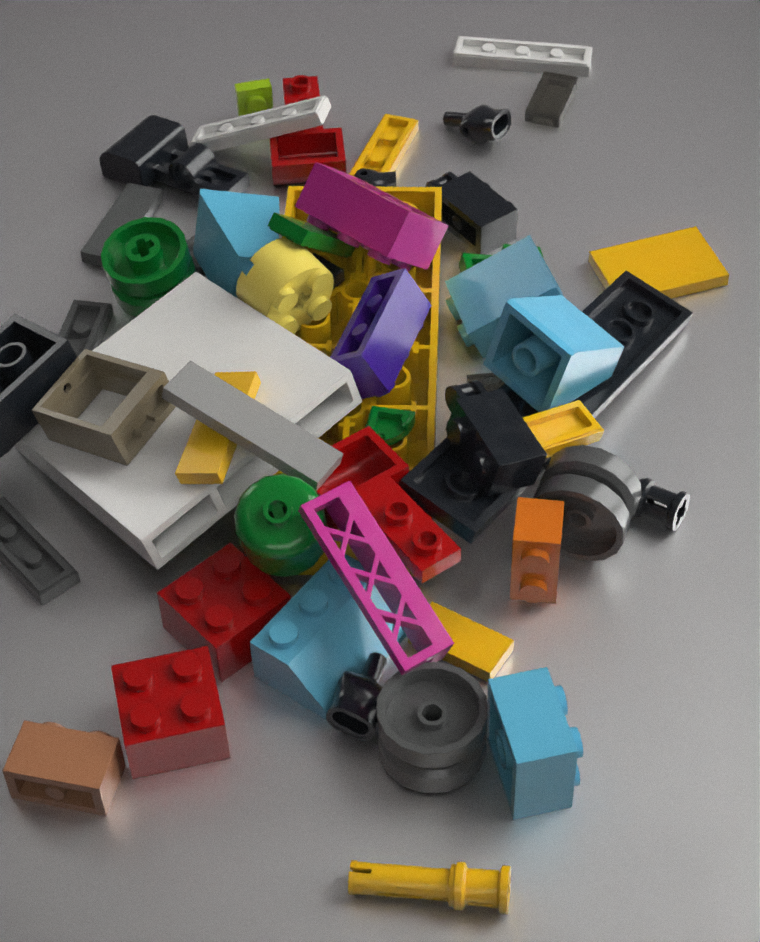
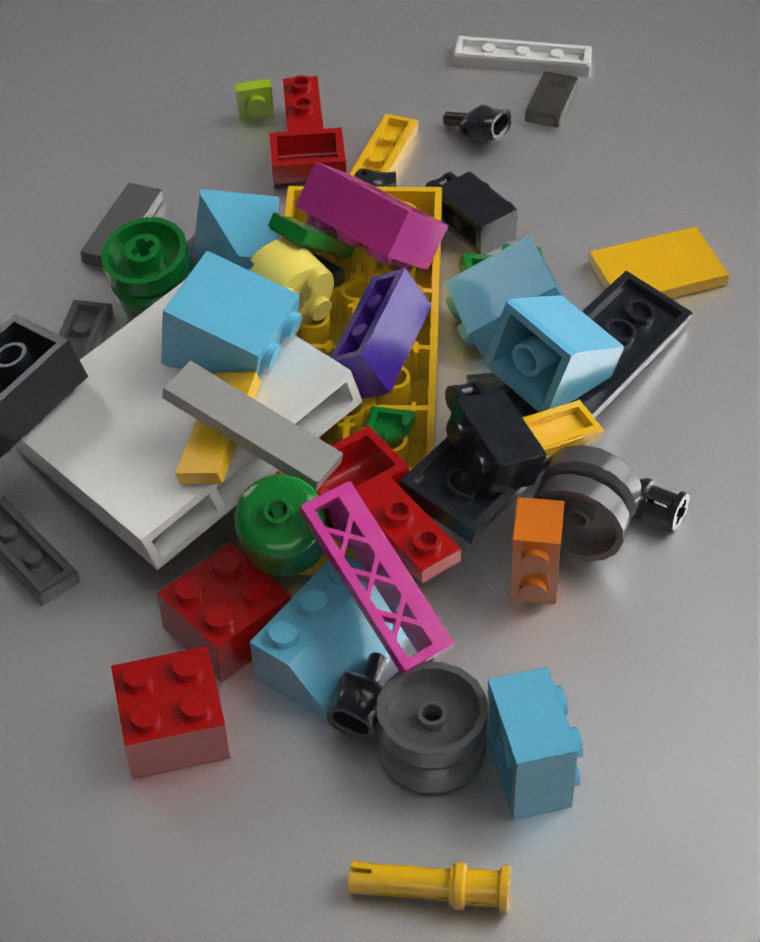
(65, 767): nougat brick -> none
(126, 427): dark tan window -> none
(160, 152): black plate -> none
(228, 319): none -> medium azure slope
(263, 124): white tile -> none
(475, 646): yellow tile -> none

